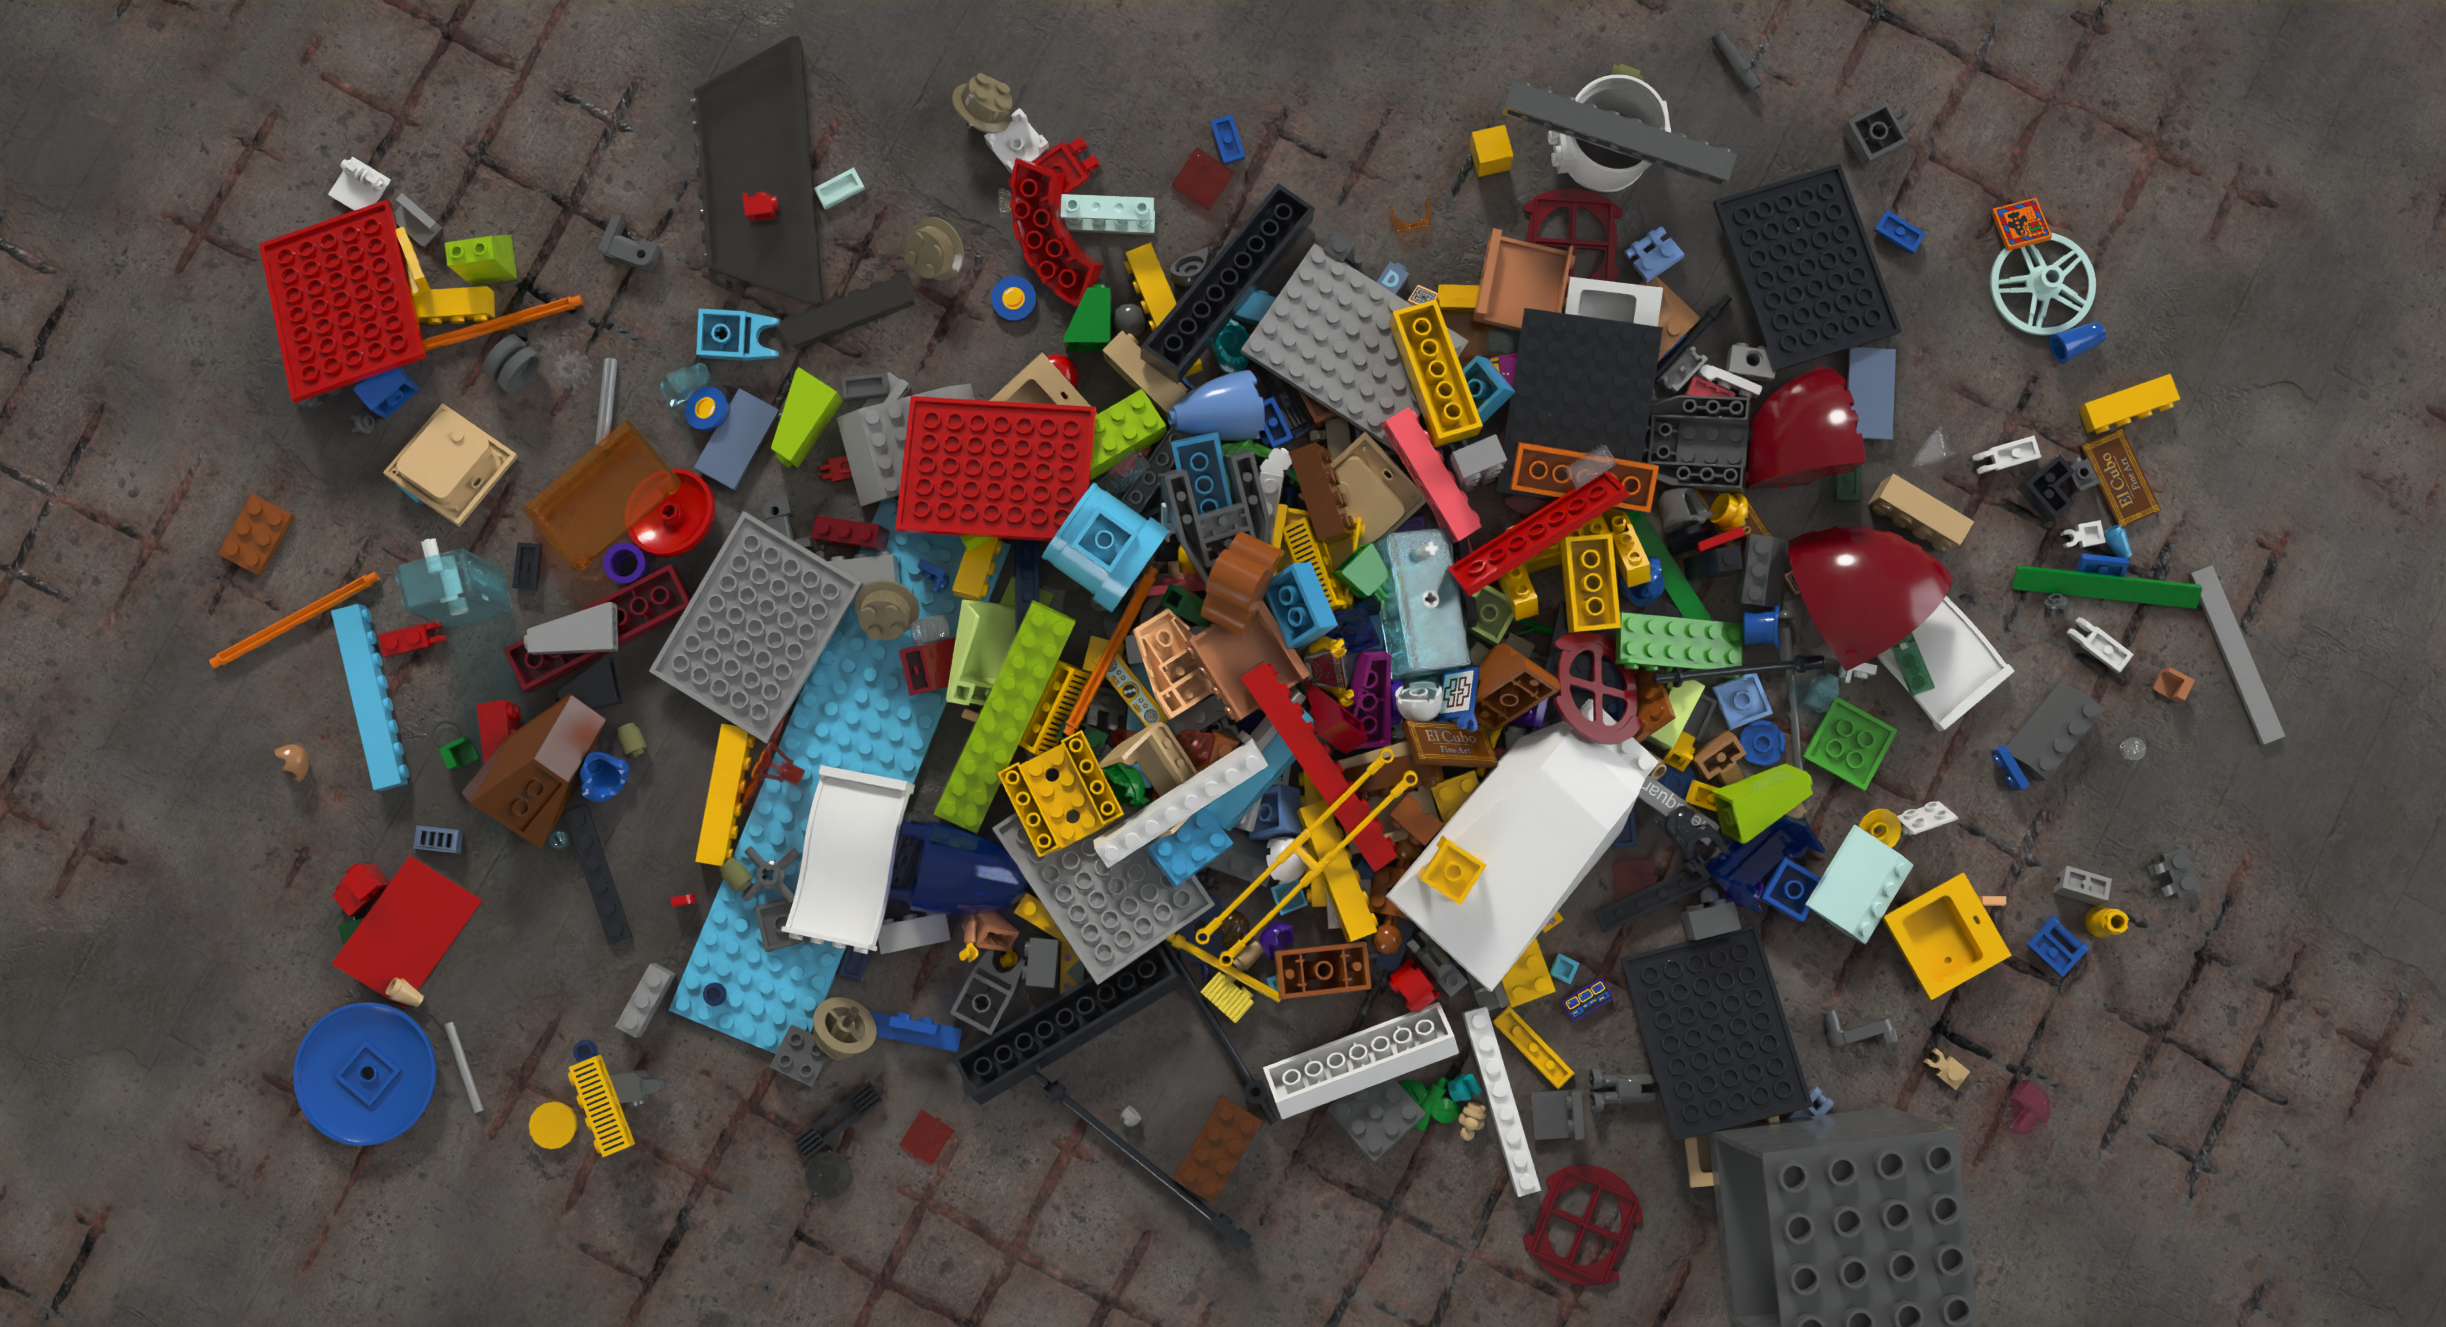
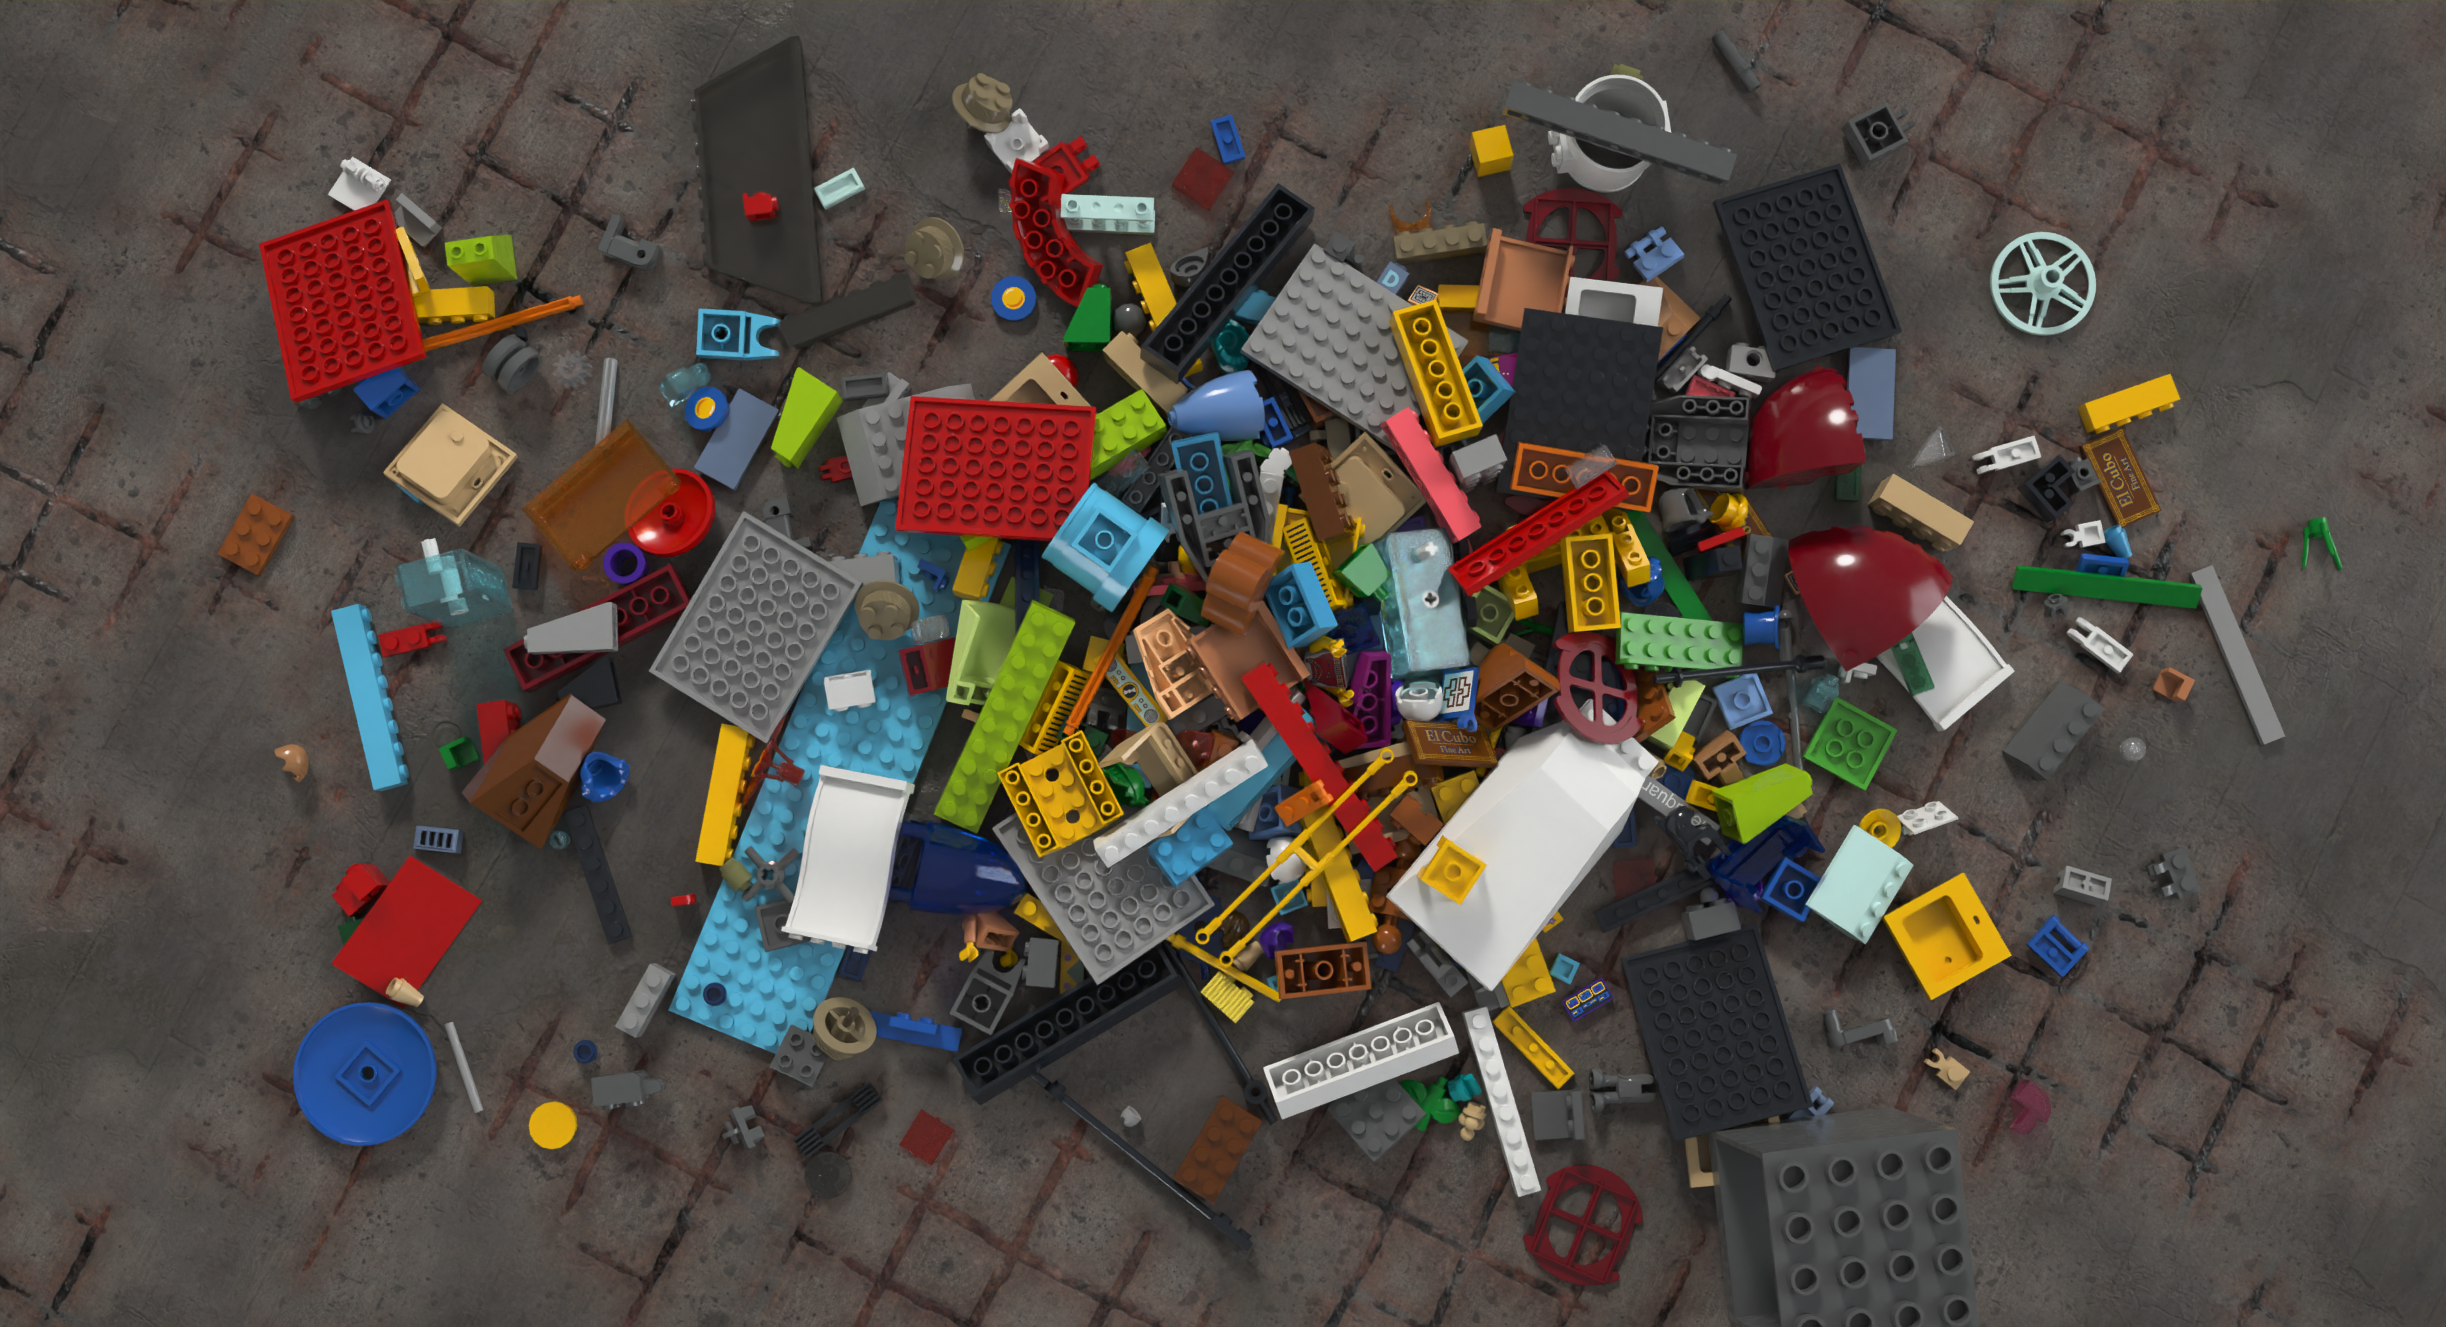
(294, 619): orange piece -> none
(601, 1106): yellow brick -> none
(631, 740): olive brick -> none
(748, 1137): none -> dark grey hips
(849, 690): none -> white brick
(850, 534): dark red brick -> none
(913, 932): light grey brick -> none
(1303, 803): none -> orange plate
(1414, 985): red brick -> none
(1439, 244): none -> dark tan brick
(1899, 232): blue plate -> none
(1993, 900): light nougat tile -> none
(2005, 761): blue plate -> none
(2021, 224): tile -> none
(2076, 341): blue plant -> none
(2104, 921): yellow plant -> none
(2319, 529): none -> green plant

